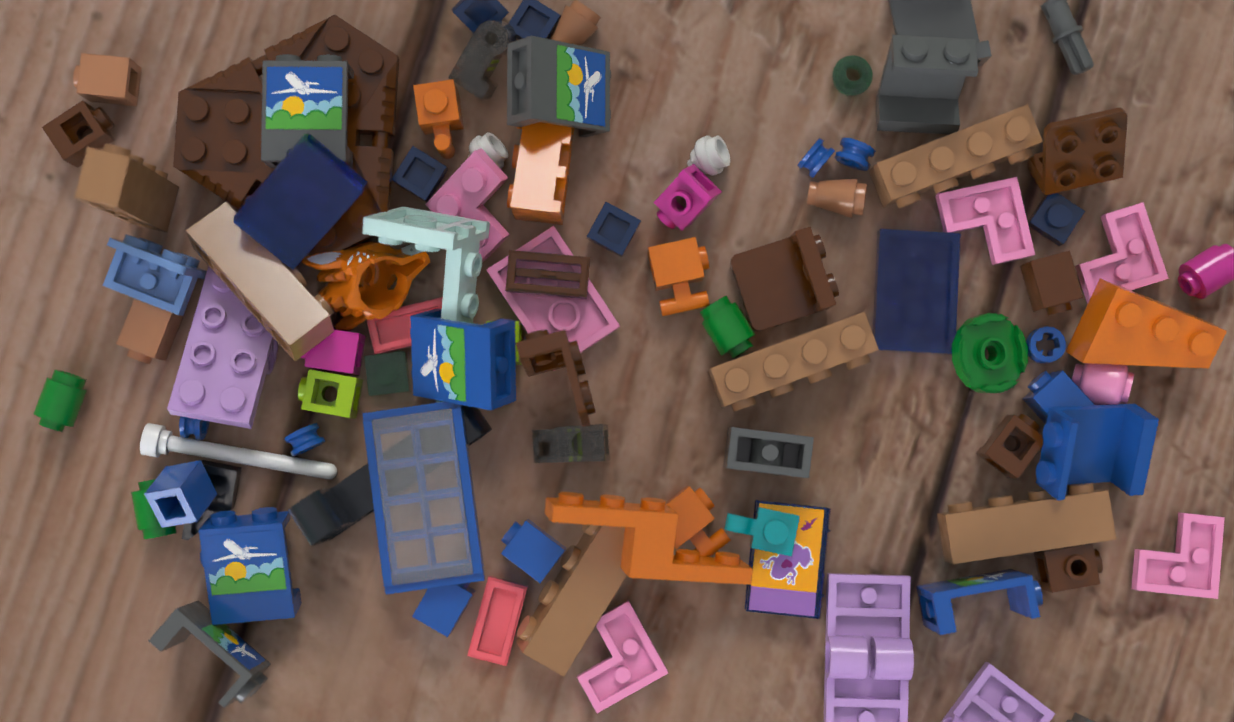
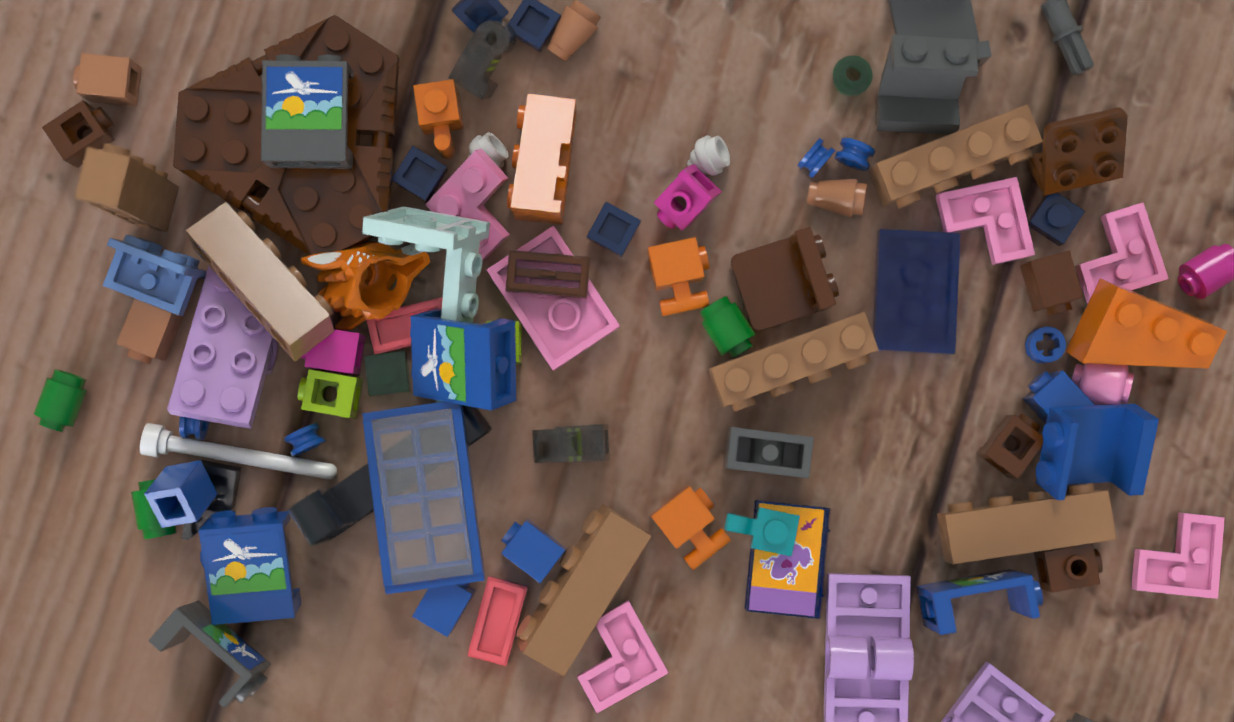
(300, 201): clear blue piece -> none
(553, 351): reddish brown bracket -> none
(558, 85): dark grey panel -> none
(648, 539): orange bracket -> none
(1005, 348): green plate -> none

